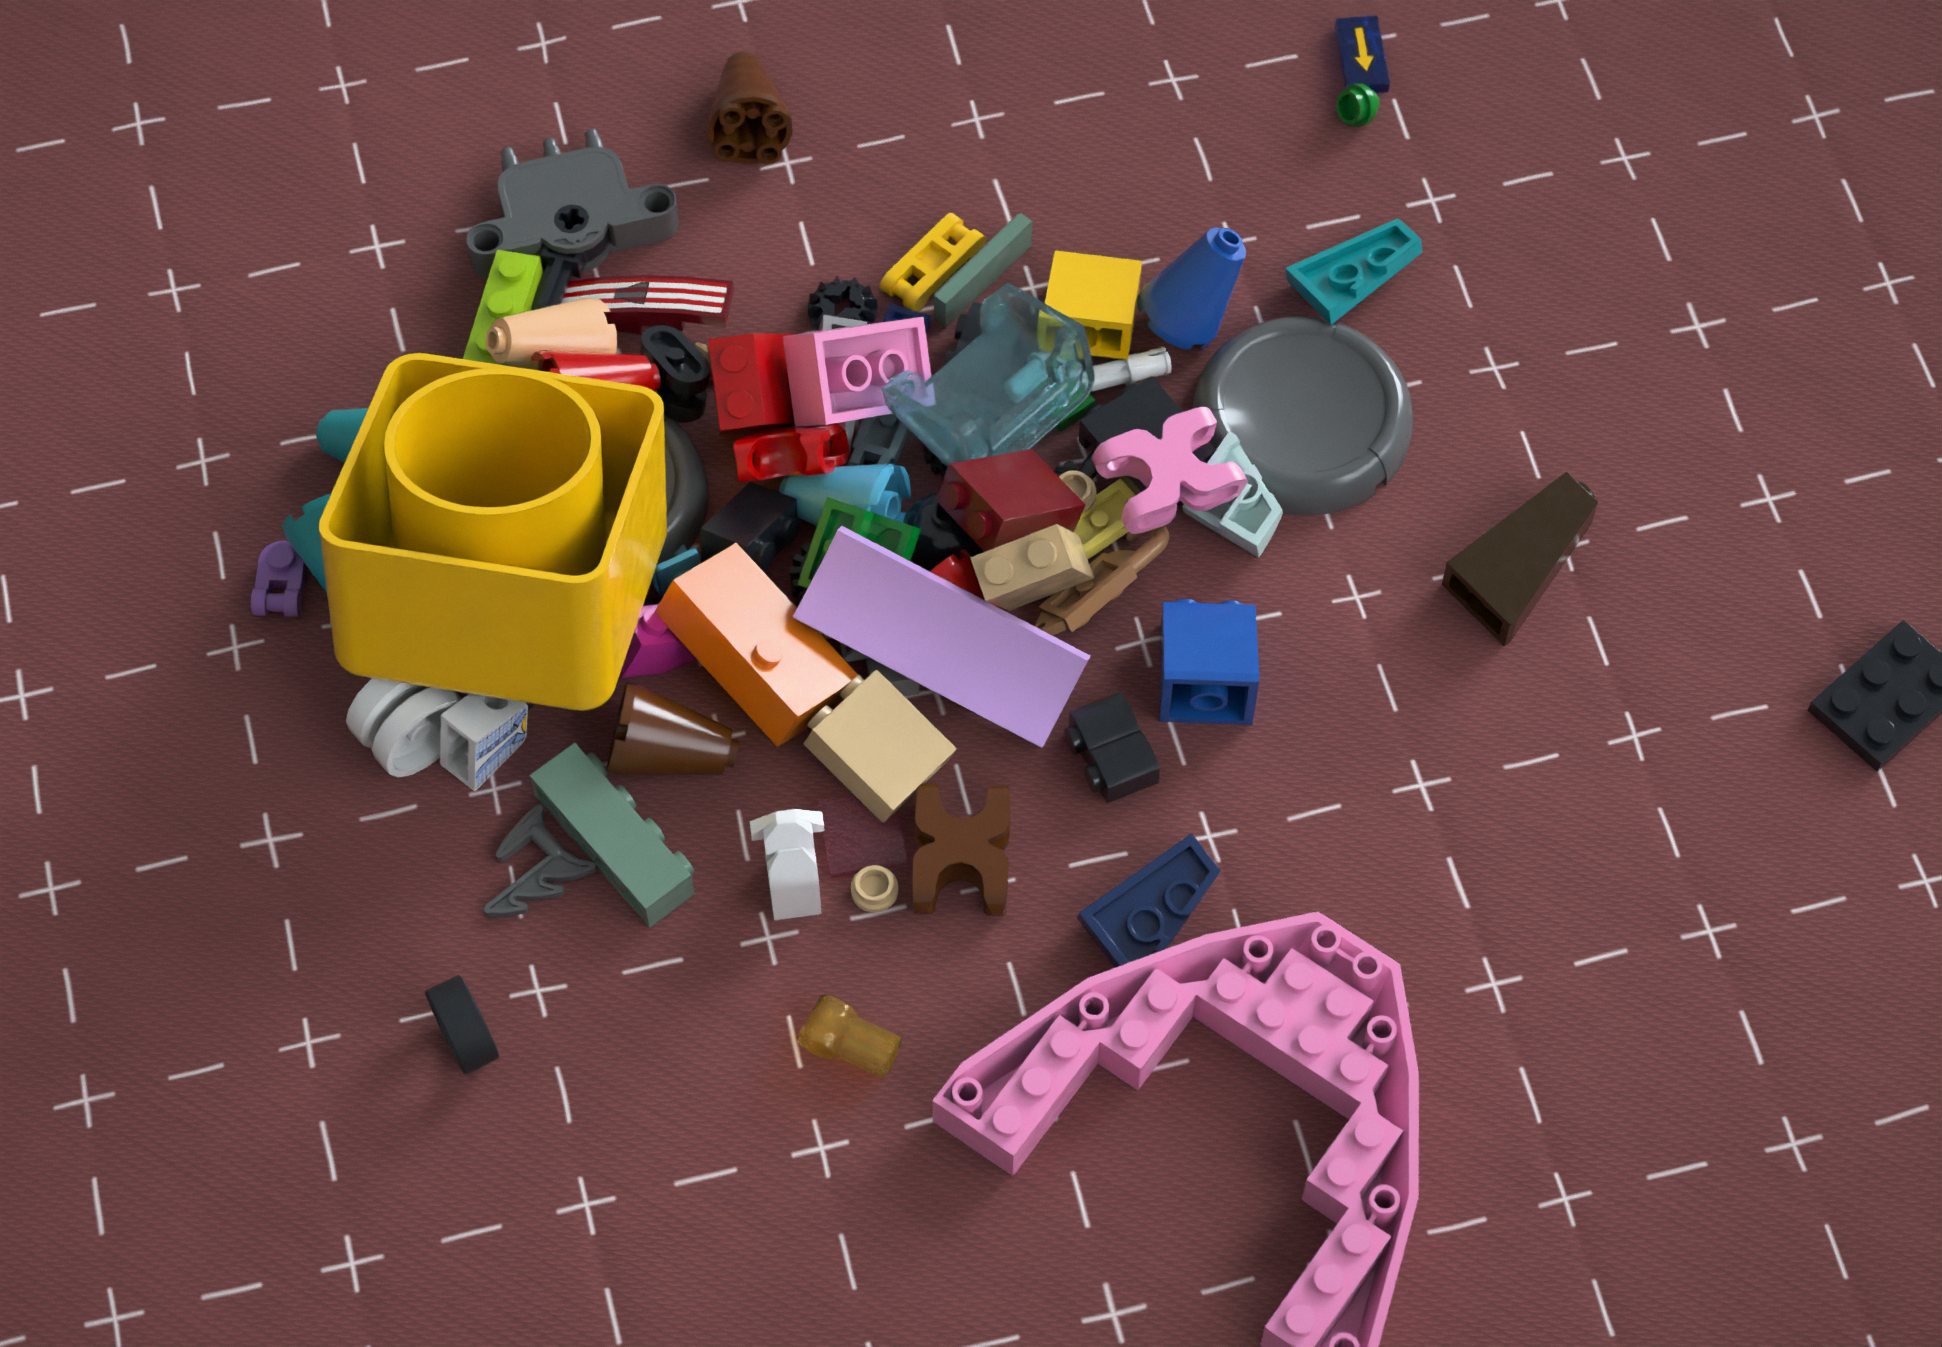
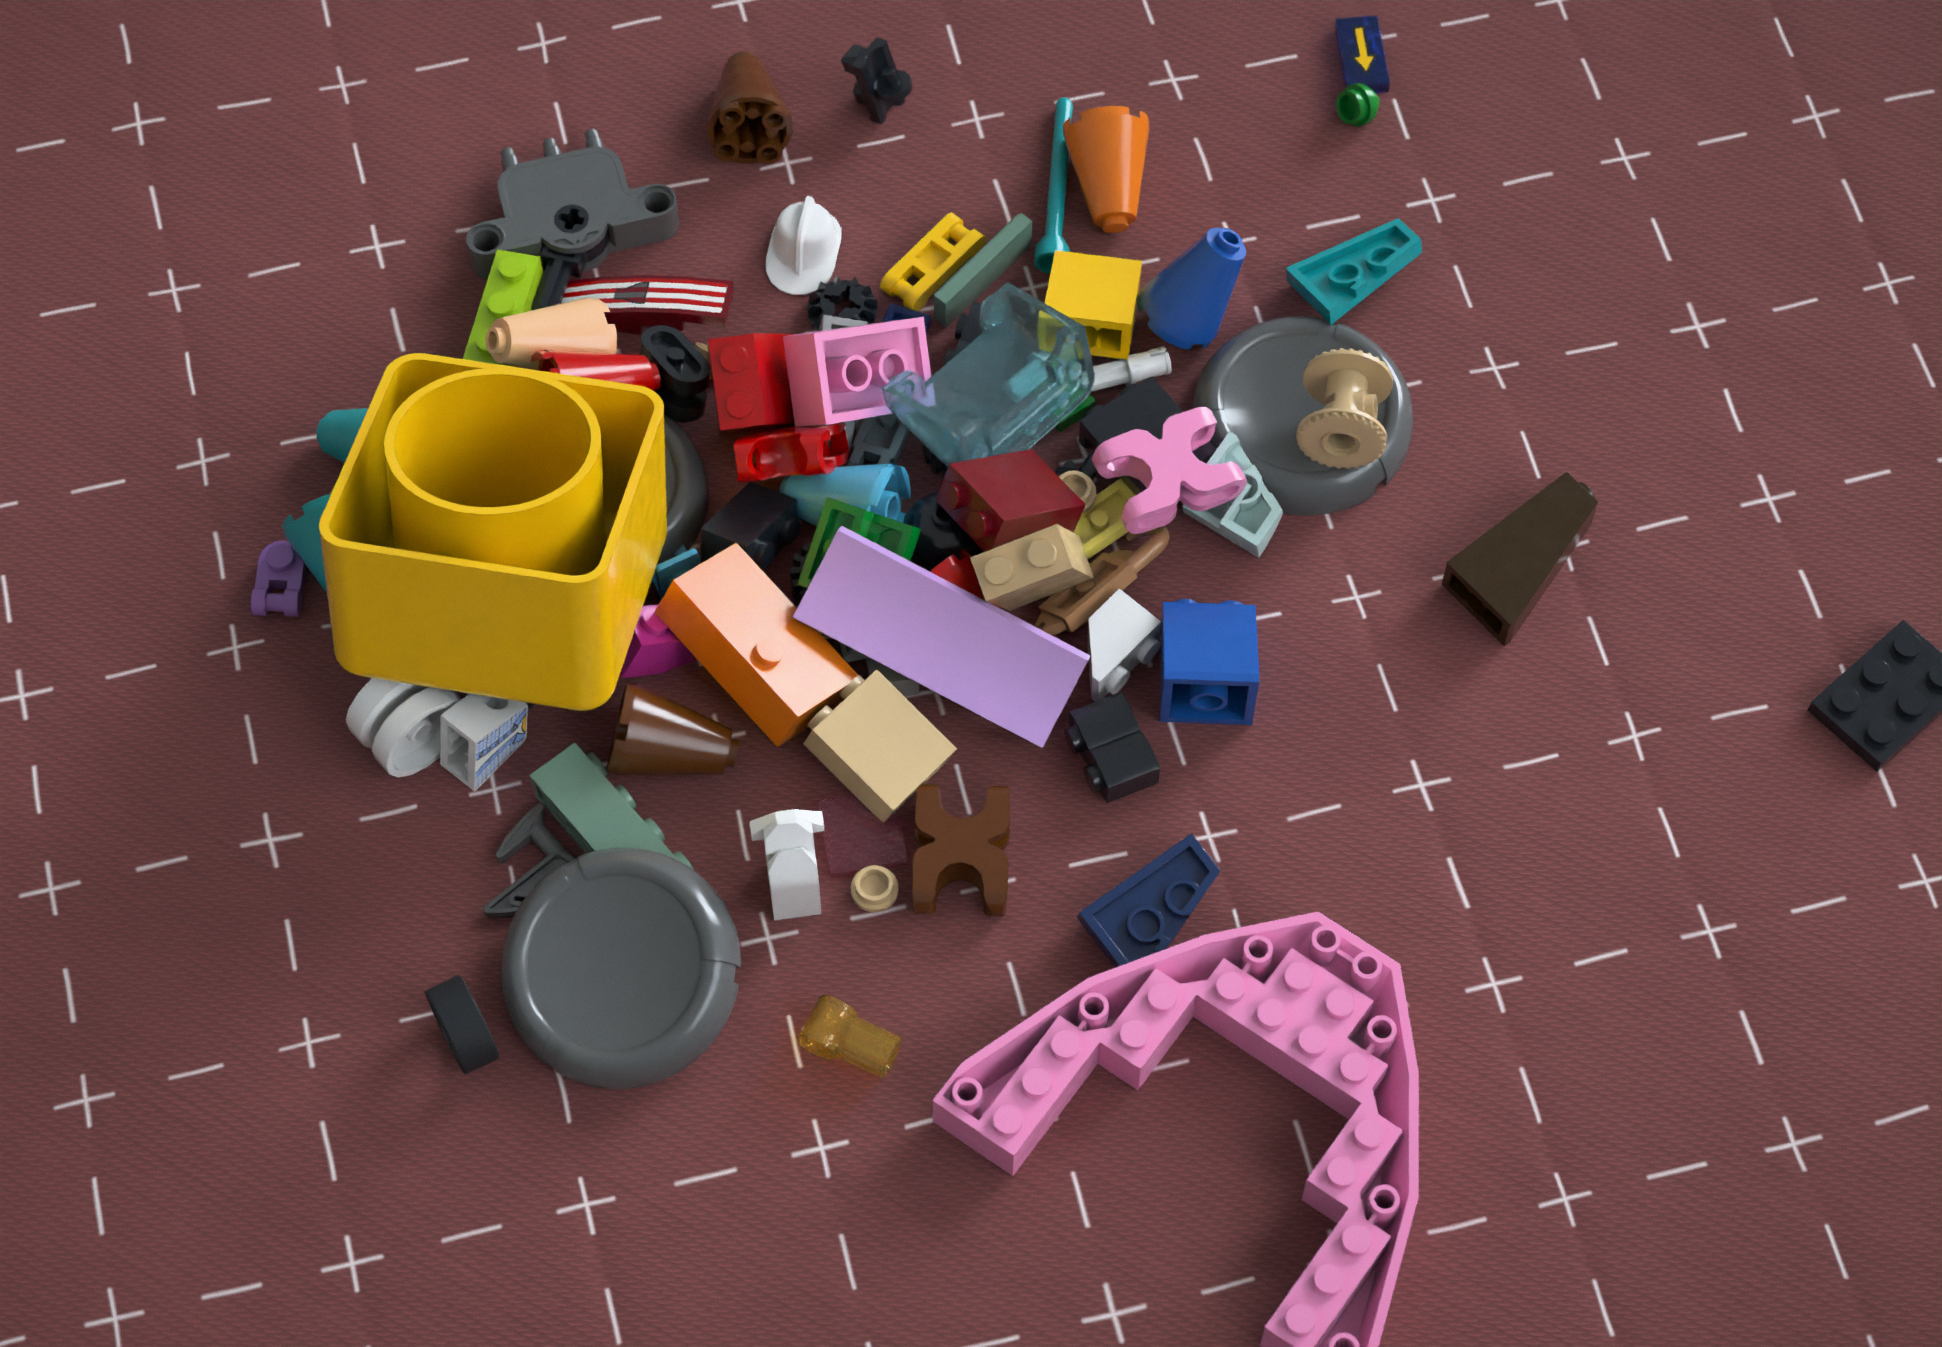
(620, 968): none -> dark grey piece
(803, 248): none -> white piece
(878, 80): none -> black hips
(1057, 191): none -> teal piece
(1109, 162): none -> orange cone
(1117, 641): none -> white slope
(1347, 428): none -> tan hose

